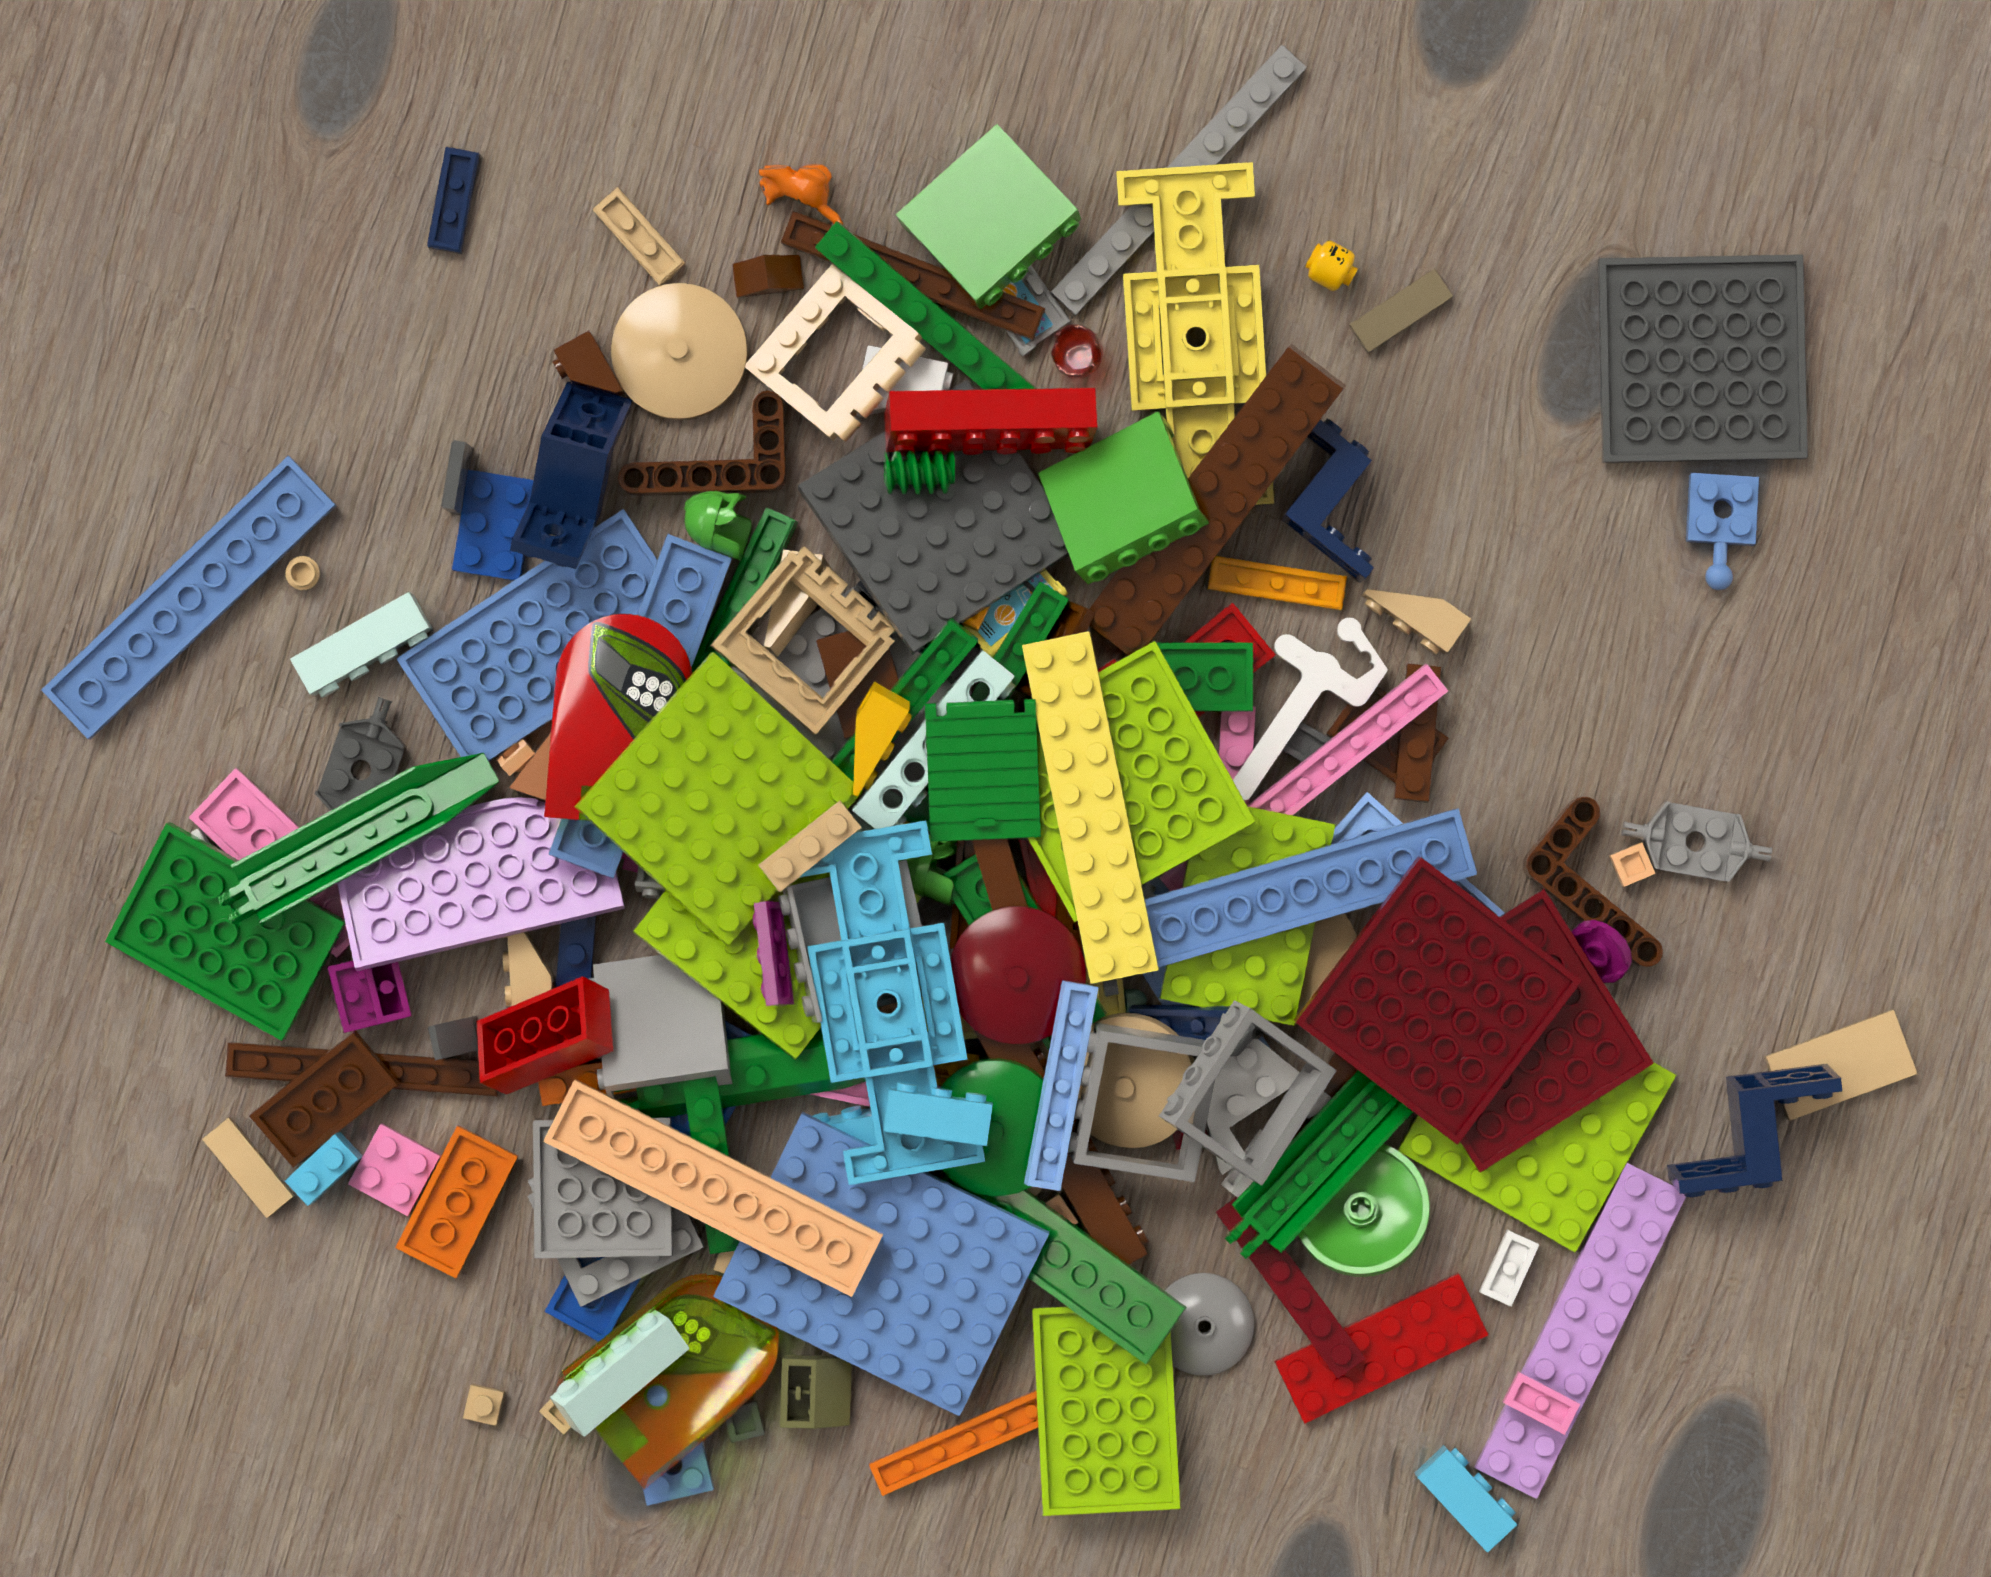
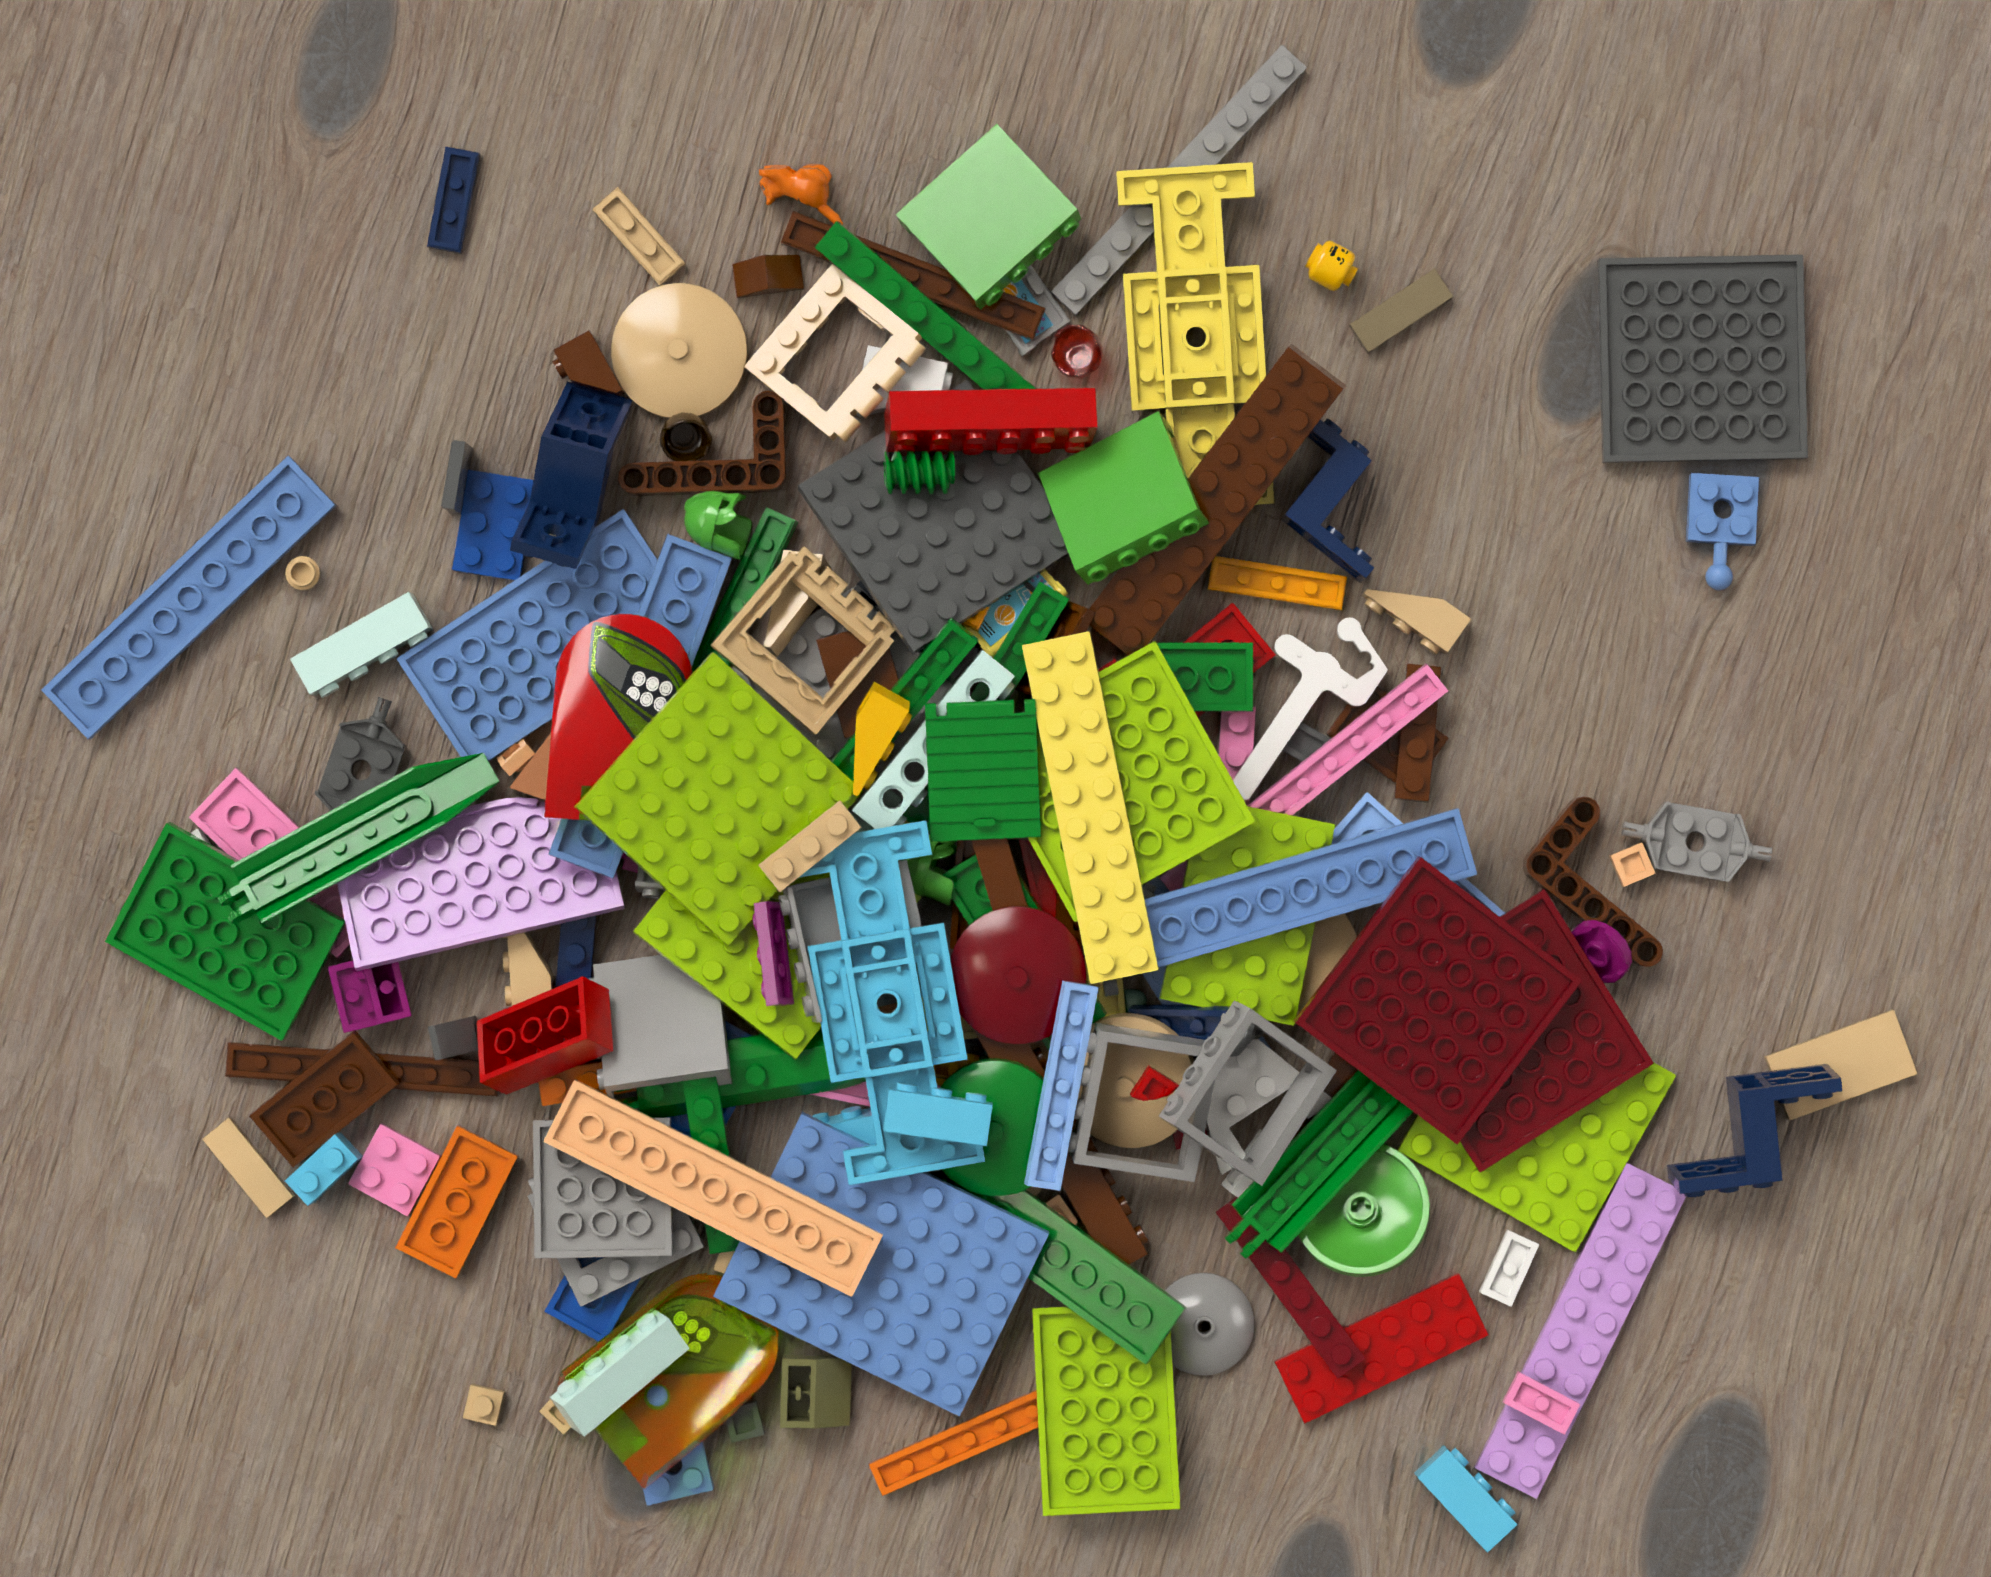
(685, 437): none -> dark brown hair
(1153, 1085): none -> red tile

